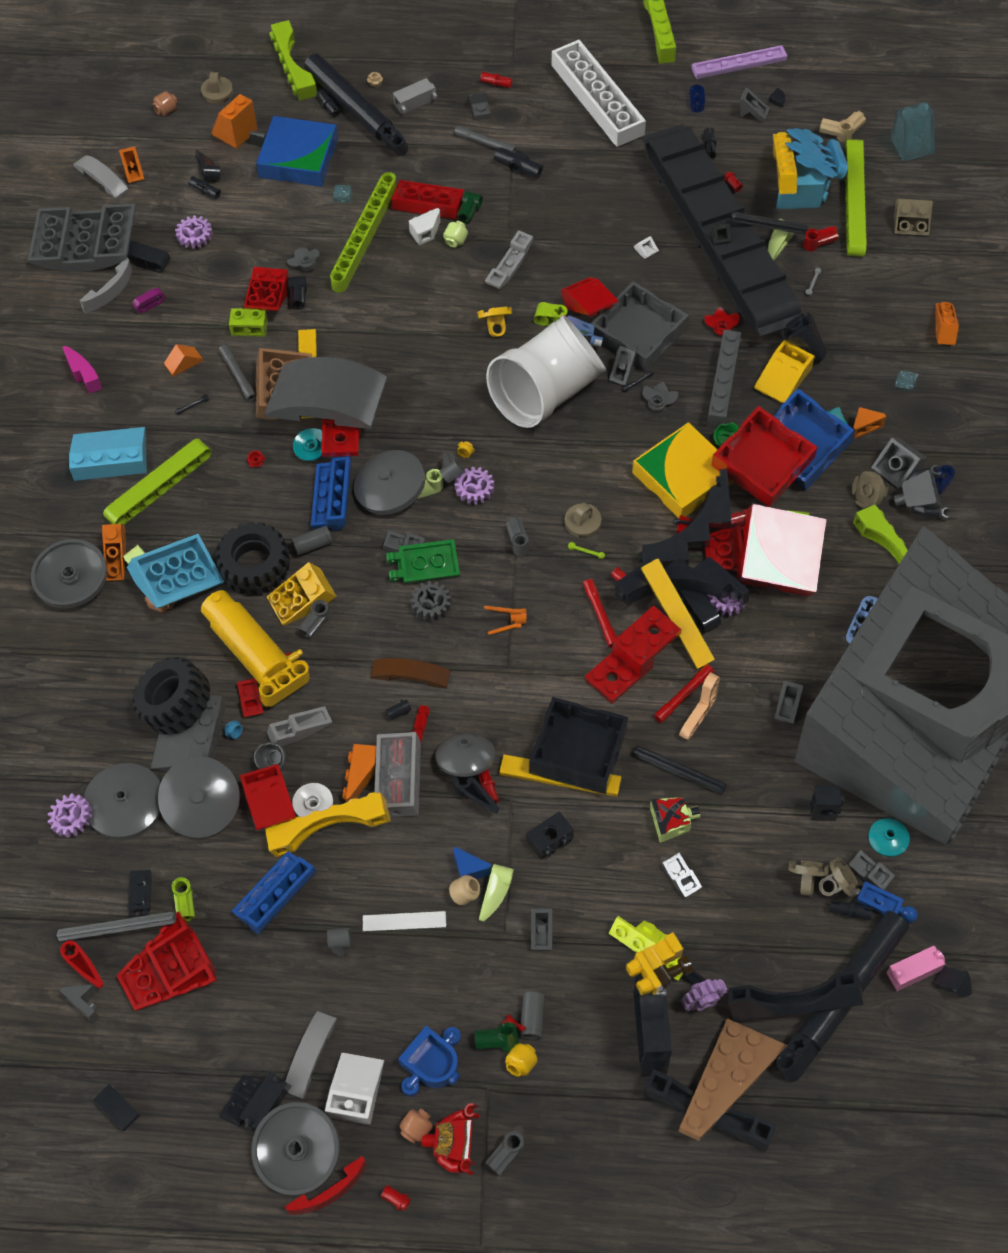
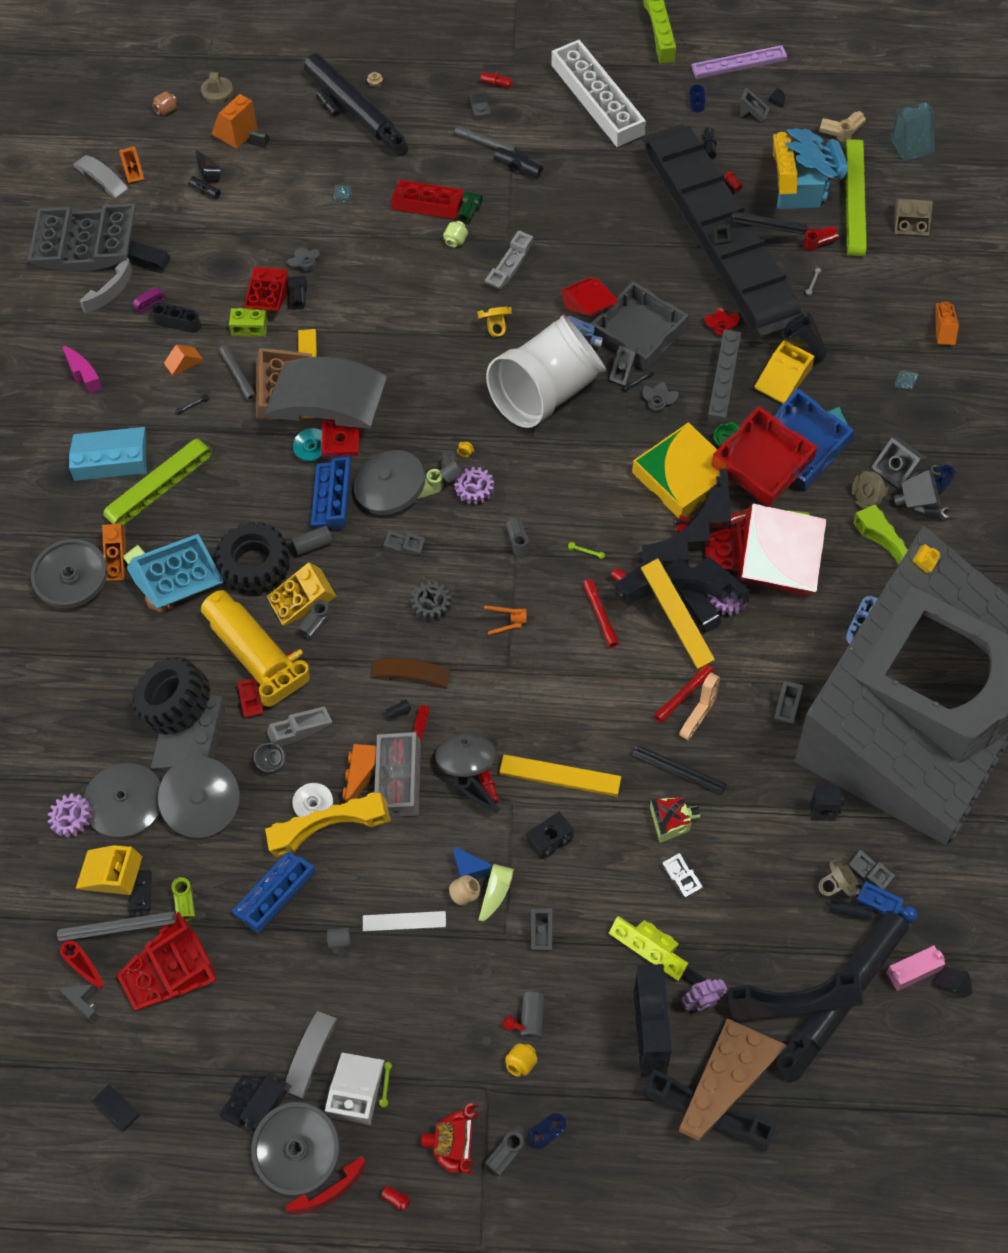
(110, 870): none -> yellow slope
(176, 317): none -> black beam
(193, 232): lavender gear -> none
(233, 729): dark azure plate -> none
(255, 455): red plate -> none
(267, 797): red slope -> none
(297, 151): blue tile -> none
(301, 80): lime arch -> none
(363, 232): lime beam -> none
(383, 1102): none -> lime hinge
(414, 96): light grey brick -> none
(415, 1125): nougat head -> none
(424, 562): green tile -> none
(425, 226): white slope -> none
(431, 1060): blue piece -> none
(504, 1037): dark green piece -> none
(544, 1127): none -> clear blue beam
(548, 313): lime piece -> none
(578, 745): black tile -> none
(583, 520): dark tan tile -> none
(633, 654): red bracket -> none
(646, 247): white slope -> none
(652, 965): yellow hips -> none
(778, 242): yellowish green piece -> none
(809, 870): dark tan tile -> none
(867, 422): orange slope -> none
(888, 845): teal dish -> none
(926, 558): none -> yellow tile

